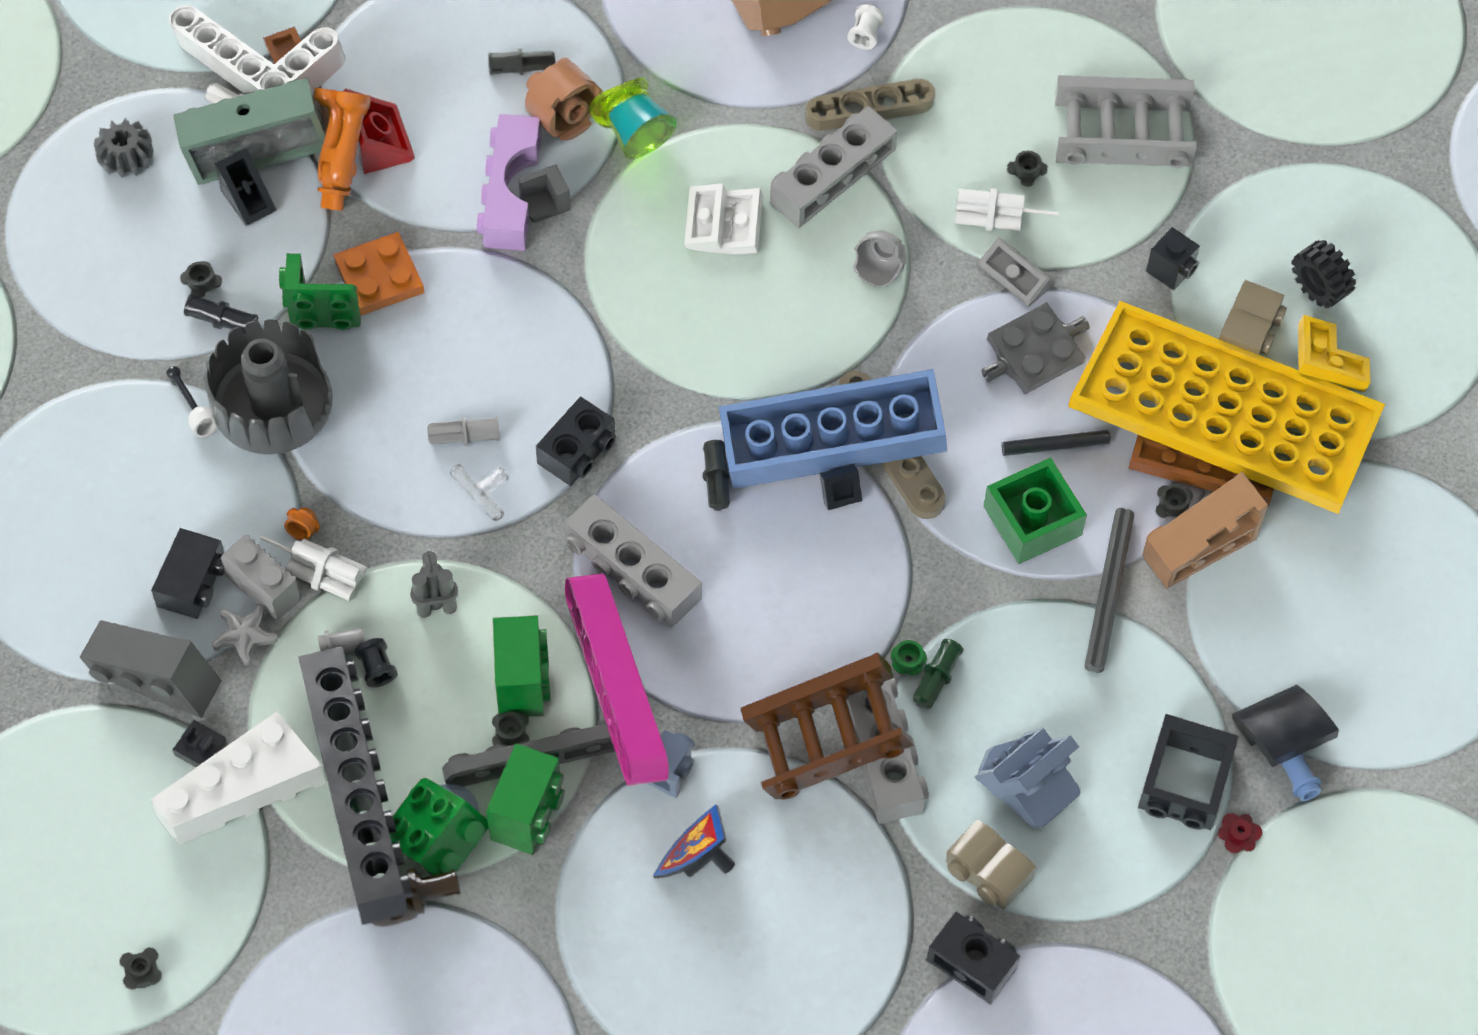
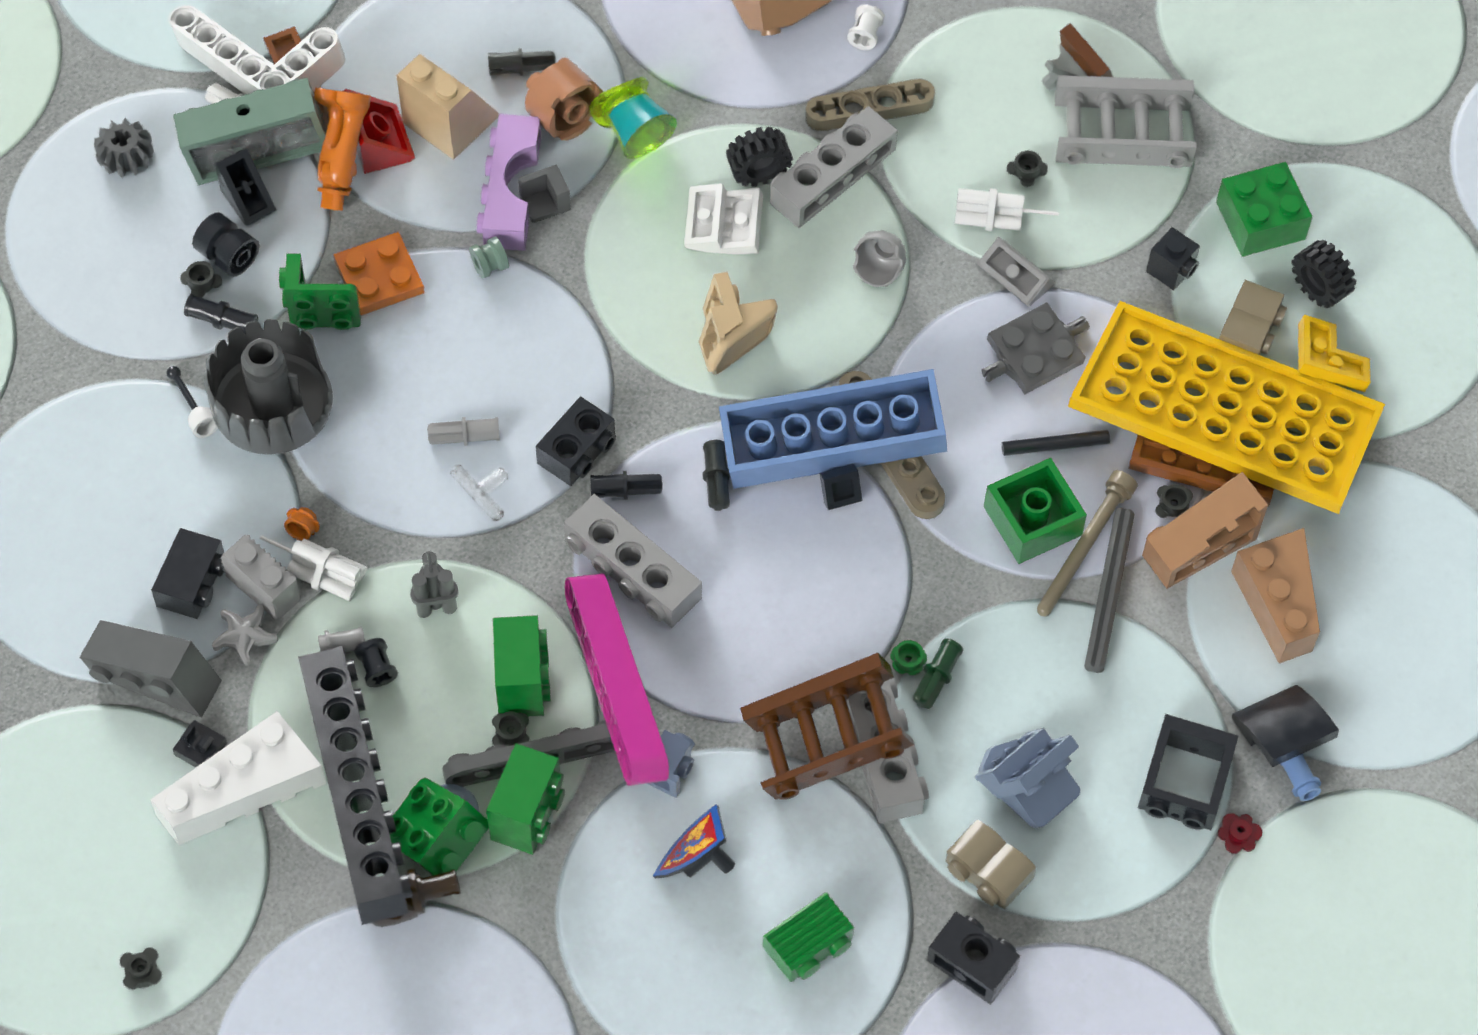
(226, 244): none -> black wheel
(441, 107): none -> tan slope
(488, 257): none -> sand green wheel
(623, 485): none -> black axle
(732, 327): none -> tan piece
(759, 156): none -> black tyre
(809, 938): none -> green brick
(1075, 59): none -> reddish brown piece
(1119, 488): none -> dark tan piece
(1264, 209): none -> green brick
(1280, 593): none -> medium nougat wedge

